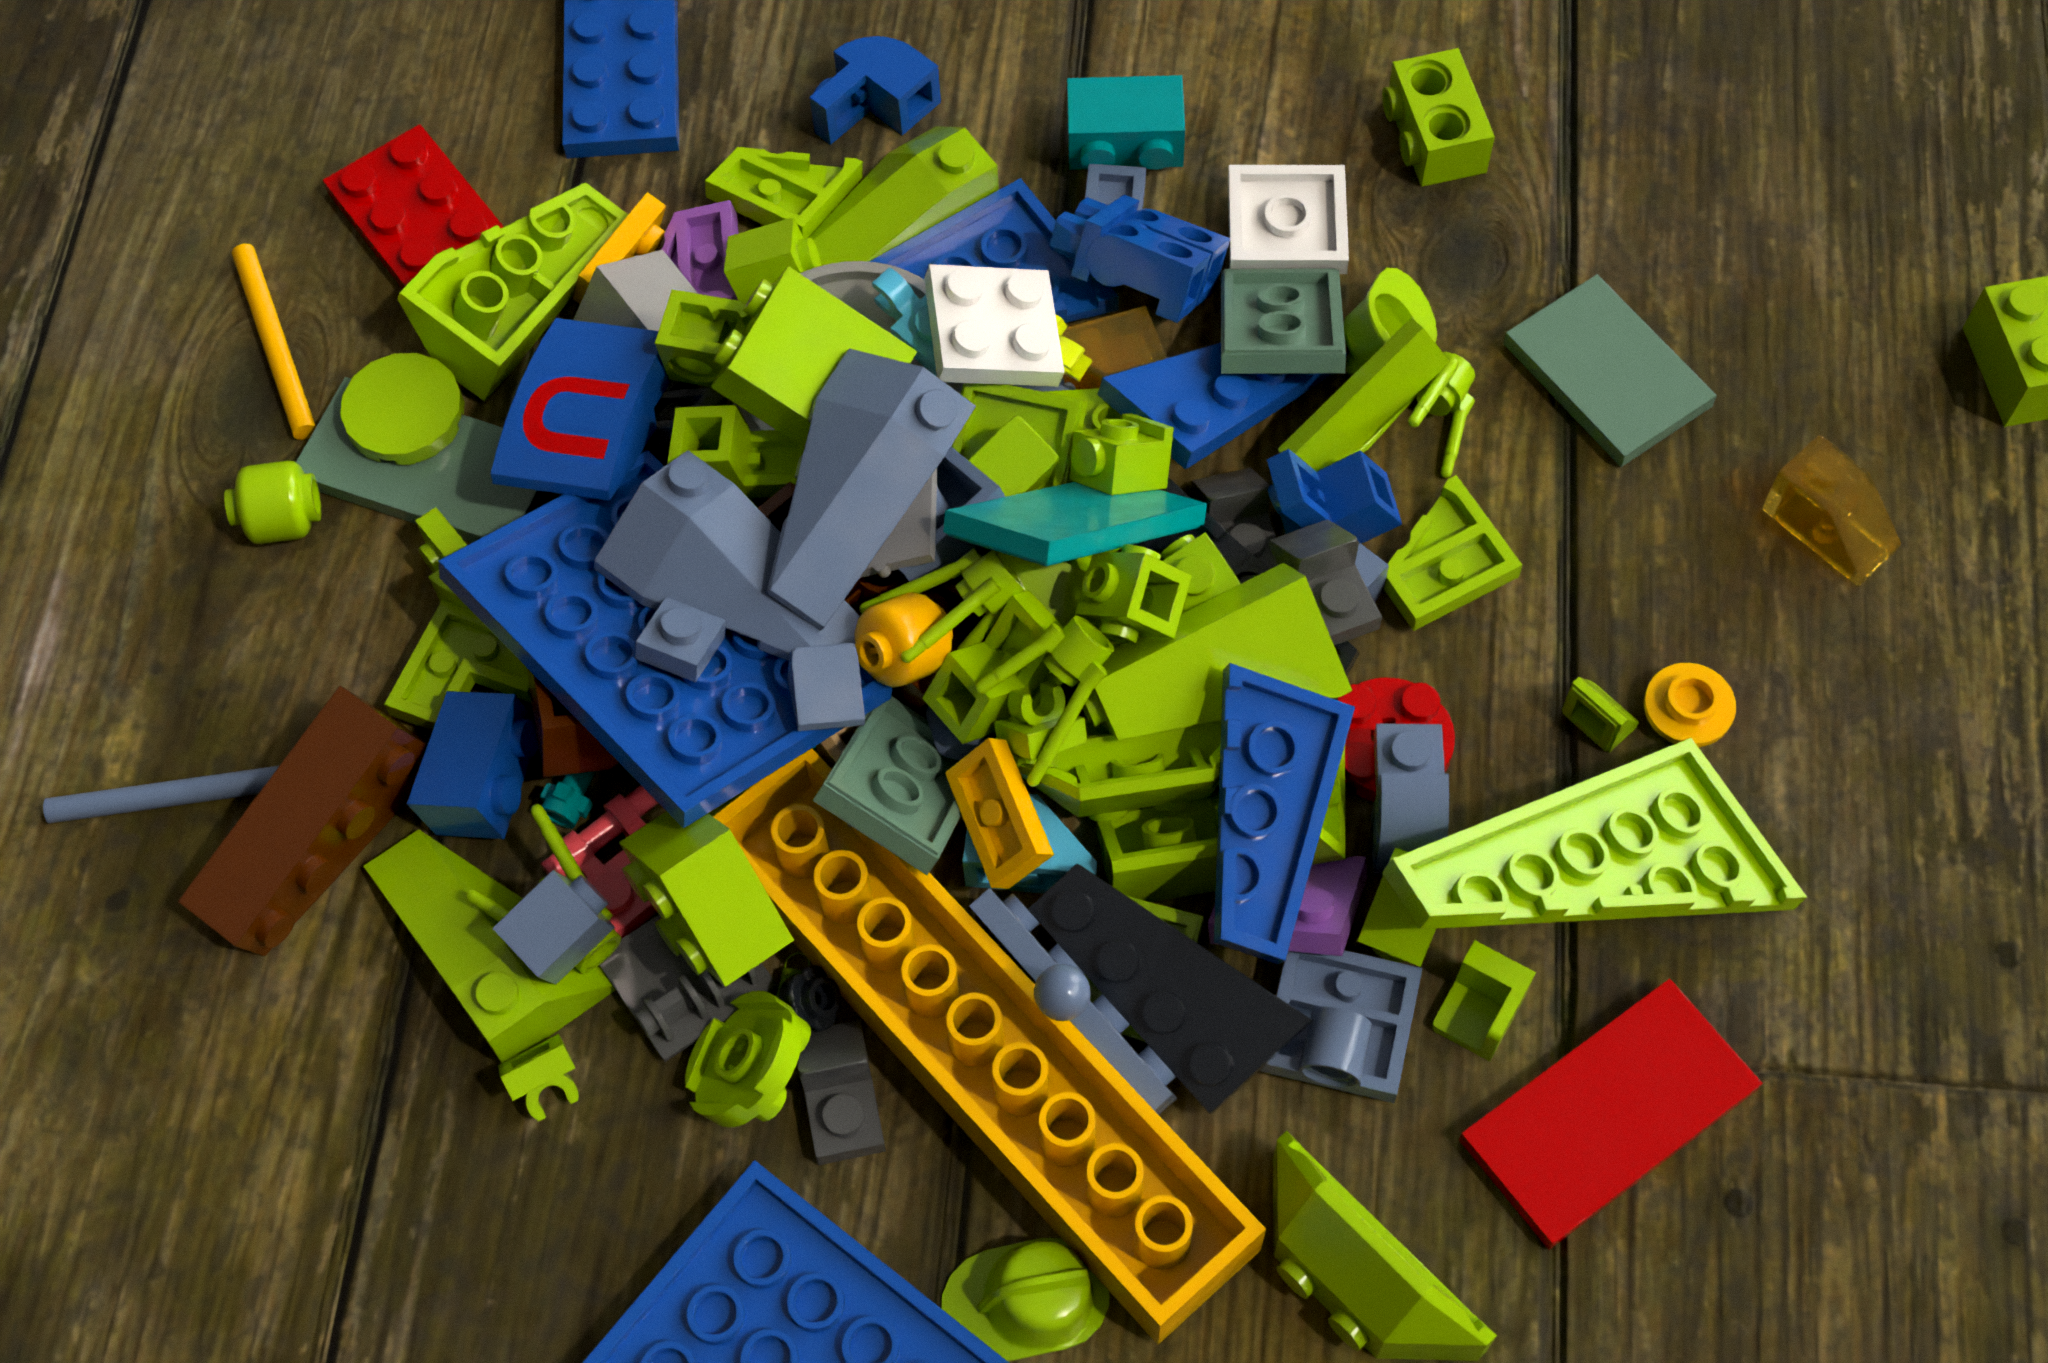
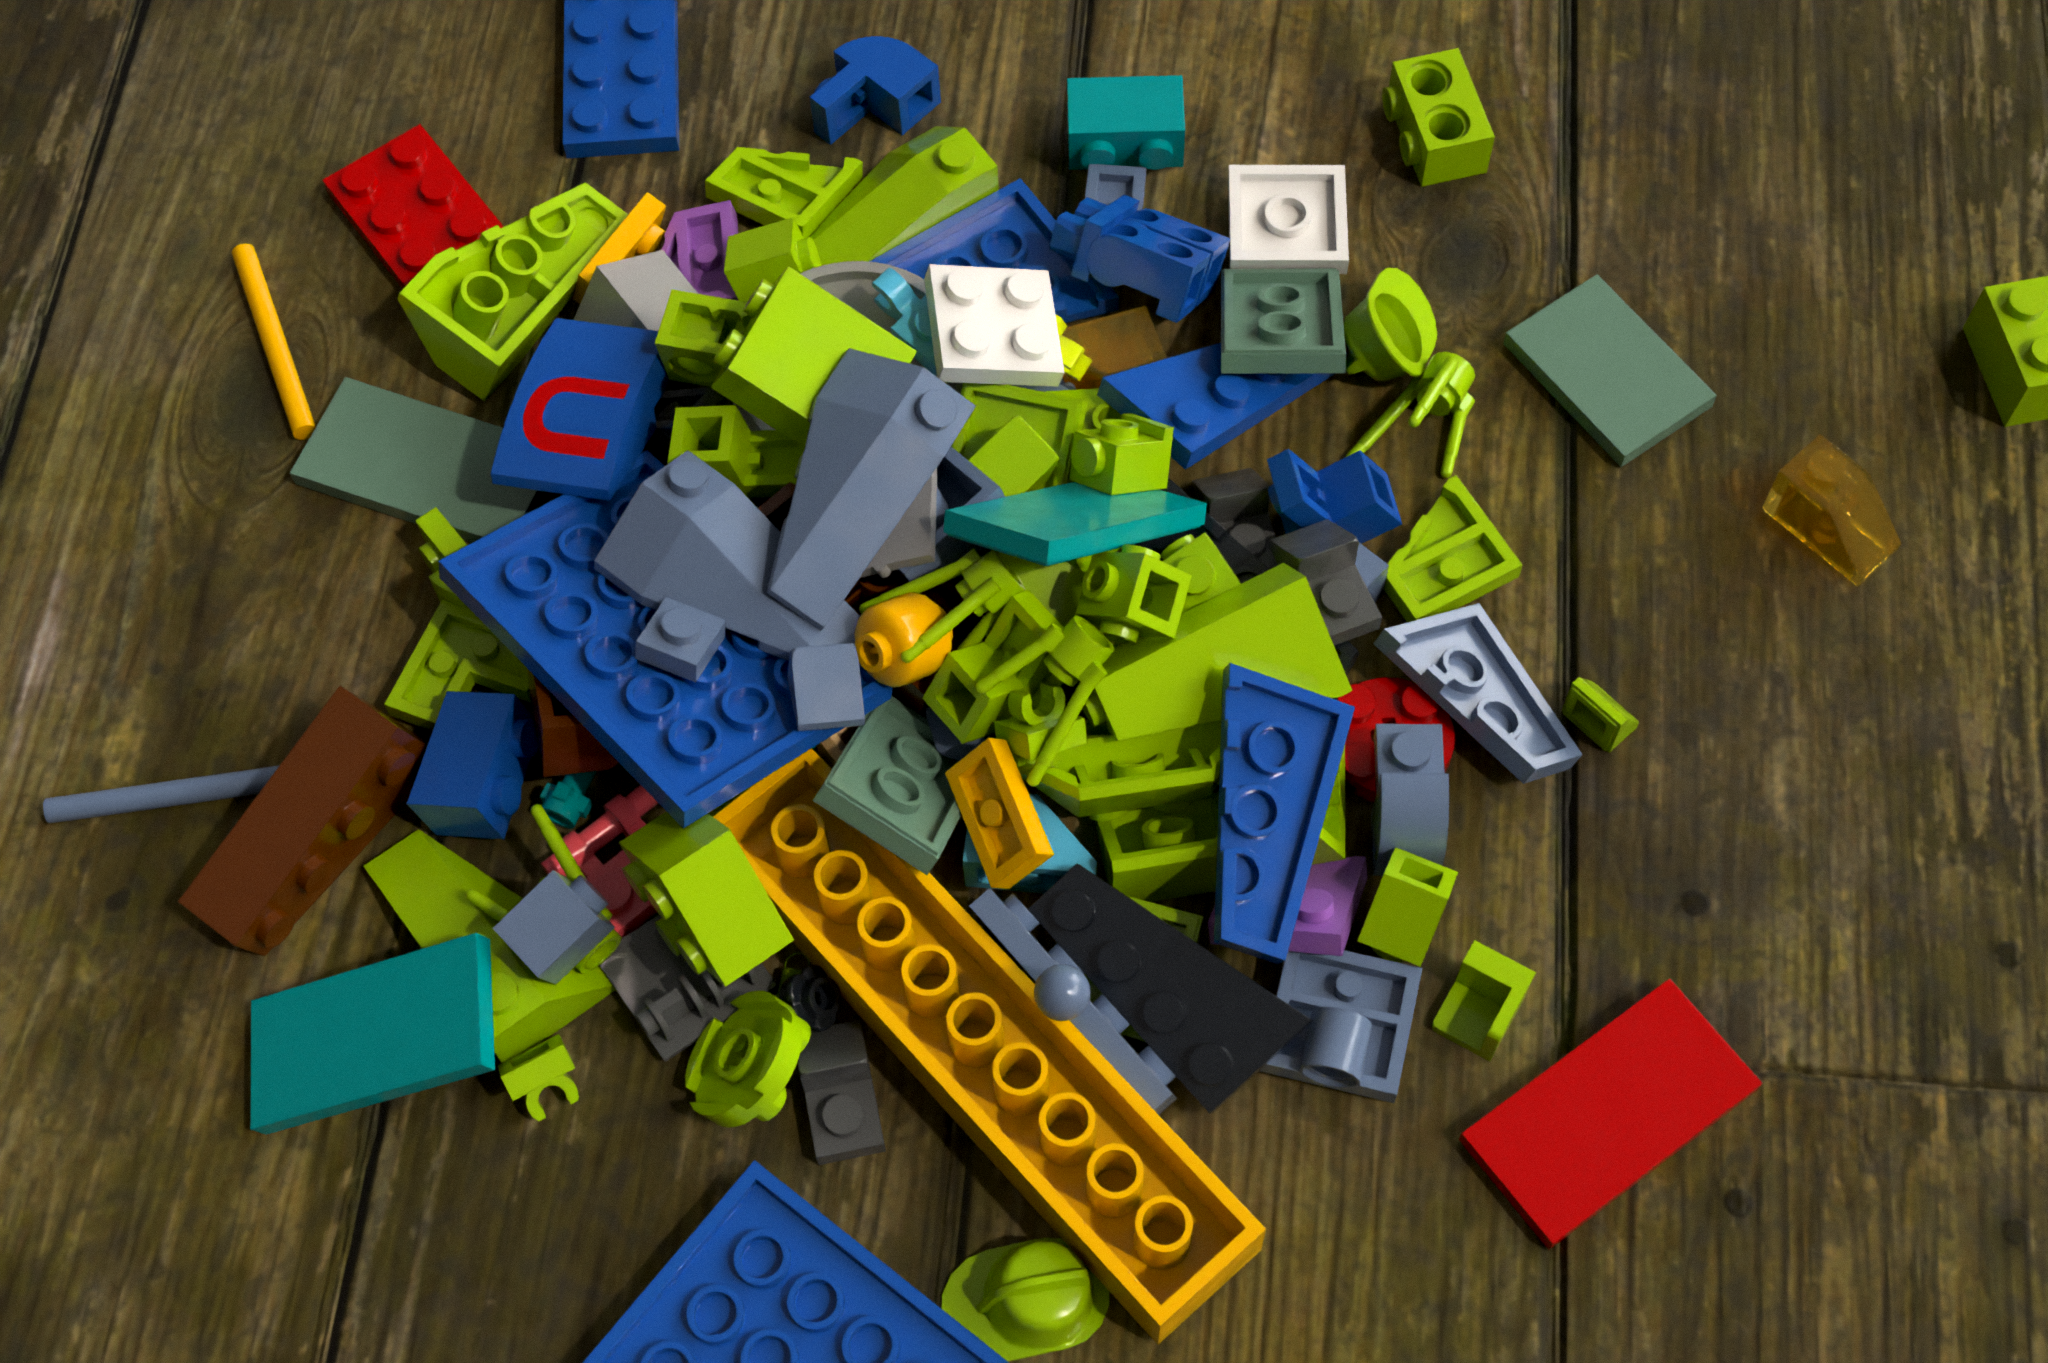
(273, 502): lime head -> none
(372, 1034): none -> teal tile
(402, 408): lime tile -> none
(1361, 1271): lime wedge -> none
(1369, 398): lime tile -> none
(1482, 687): none -> sand blue wing
(1617, 846): wing -> none
(1689, 703): yellow piece -> none

